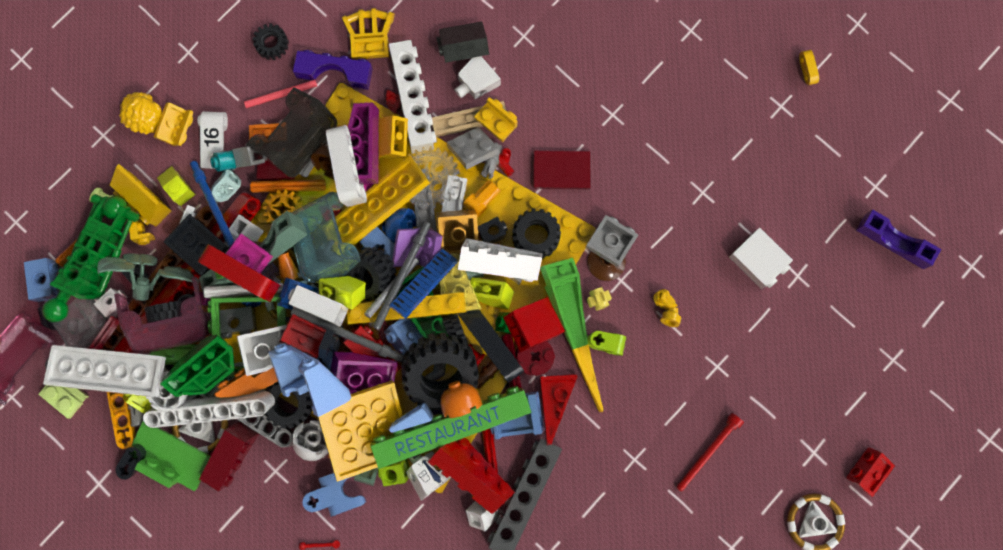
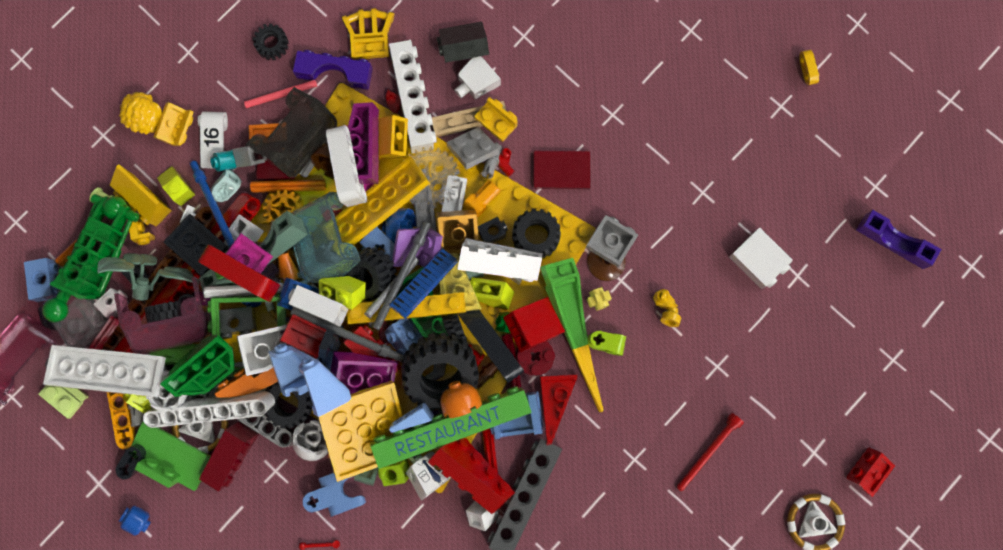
(134, 520): none -> blue head

